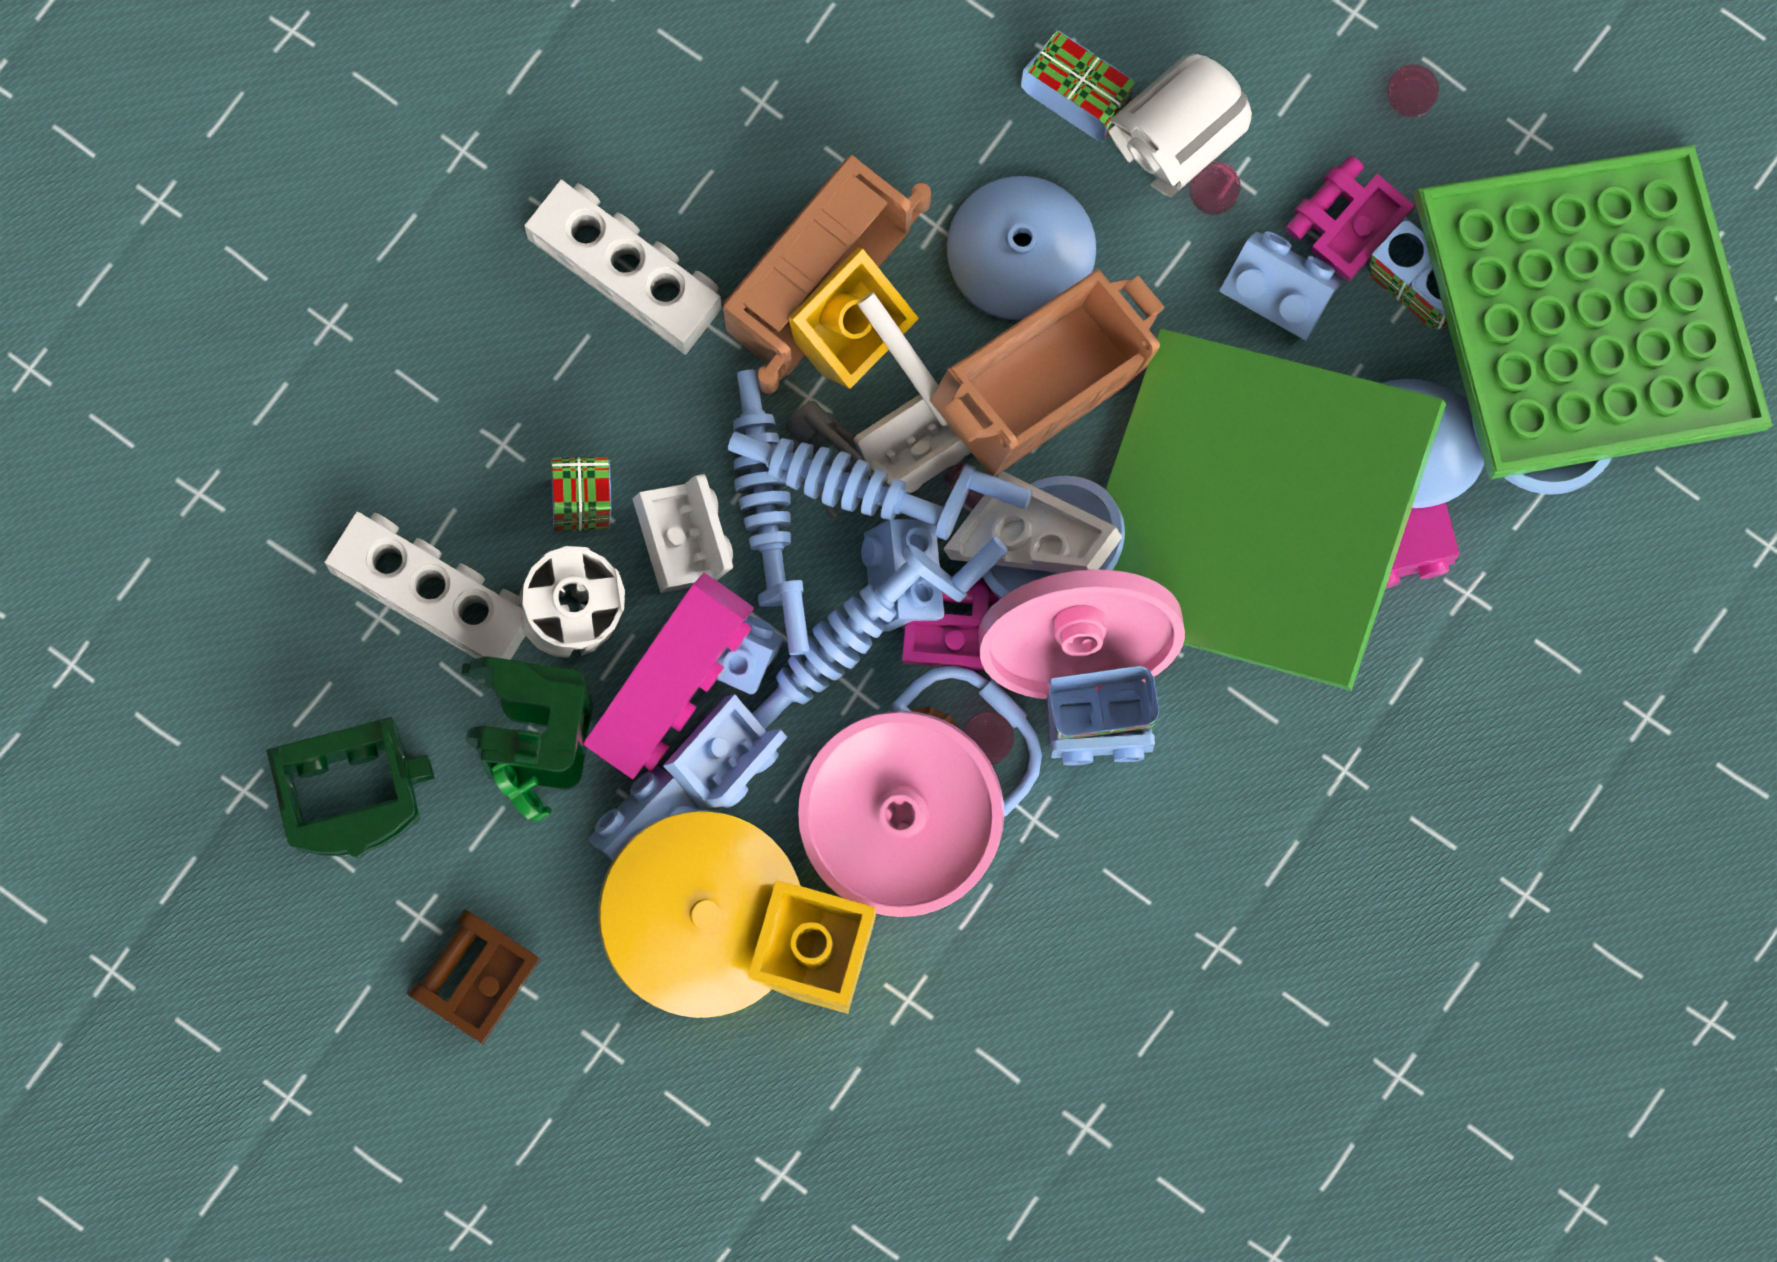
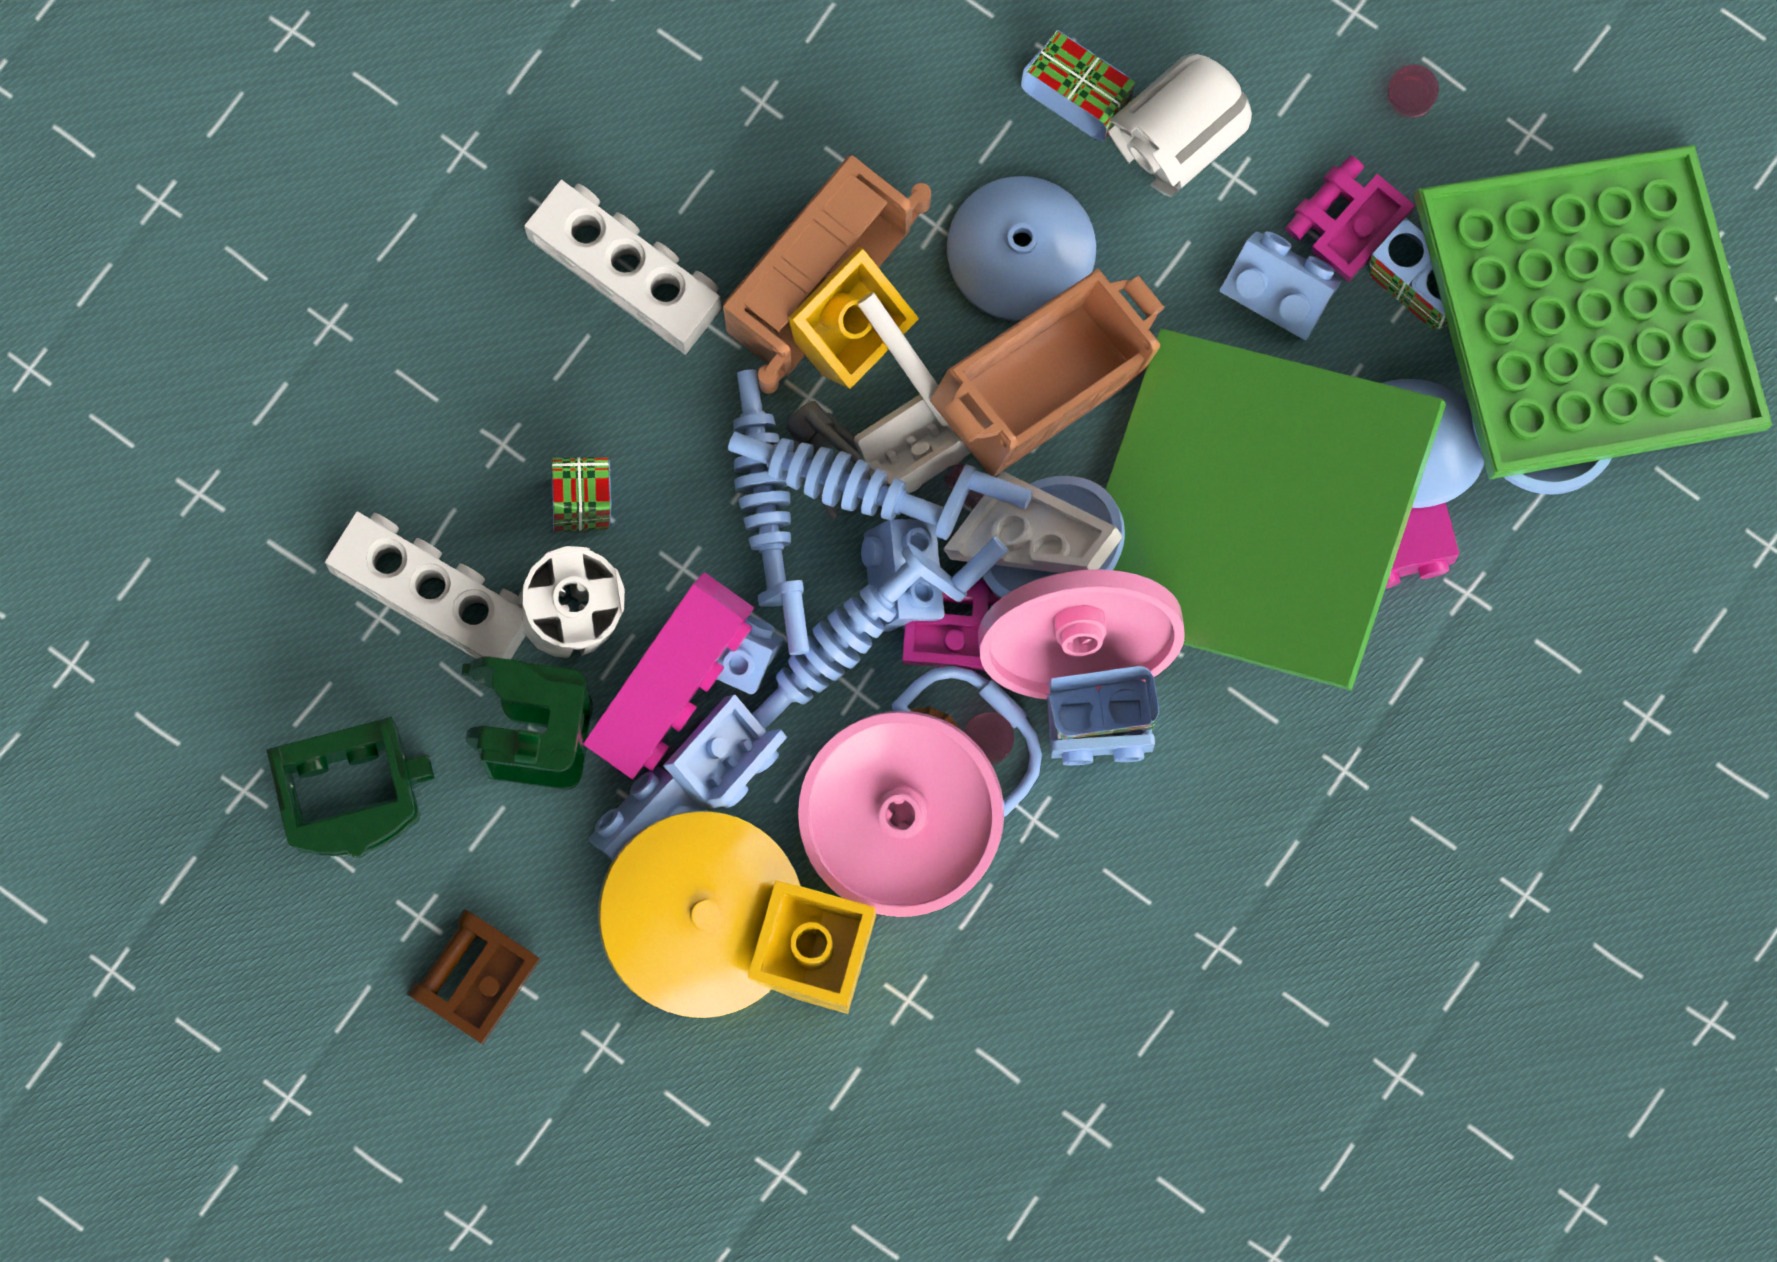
(520, 793): green piece -> none
(683, 533): white bracket -> none
(1215, 188): clear pink tile -> none

